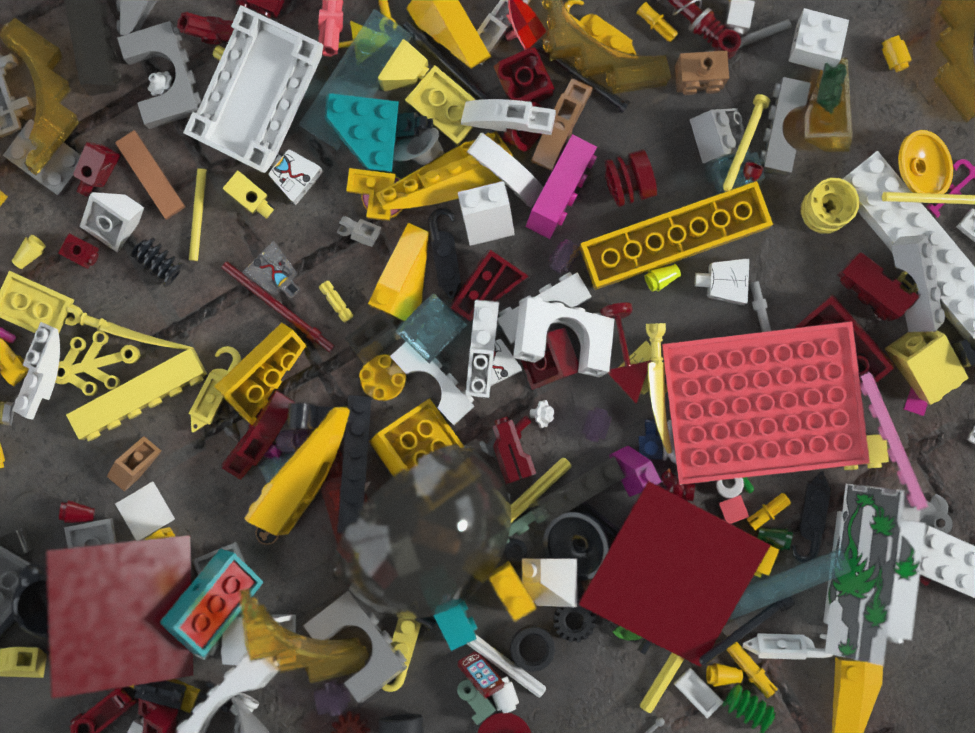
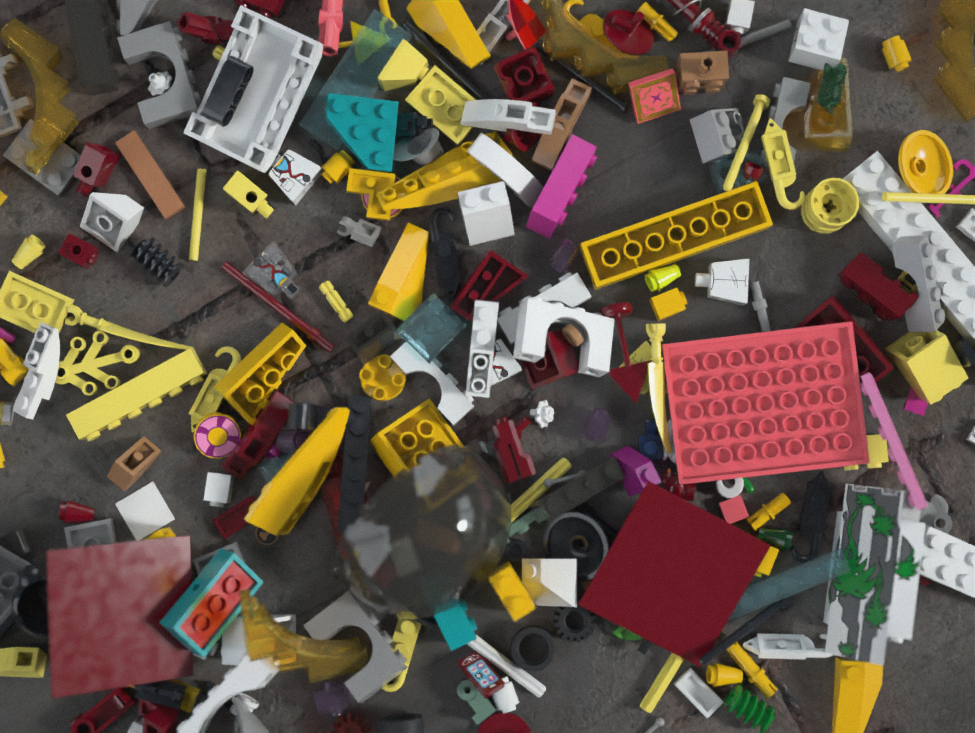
(216, 435): none -> tile
(218, 488): none -> white brick
(228, 91): none -> black beam
(233, 519): none -> dark red tile
(337, 167): none -> yellow brick
(548, 482): none -> light grey hinge
(572, 335): none -> medium nougat tile
(628, 32): none -> dark red shield
(629, 178): dark red wheel -> none
(655, 96): none -> tile
(668, 304): none -> yellow brick
(780, 163): none -> light yellow plate

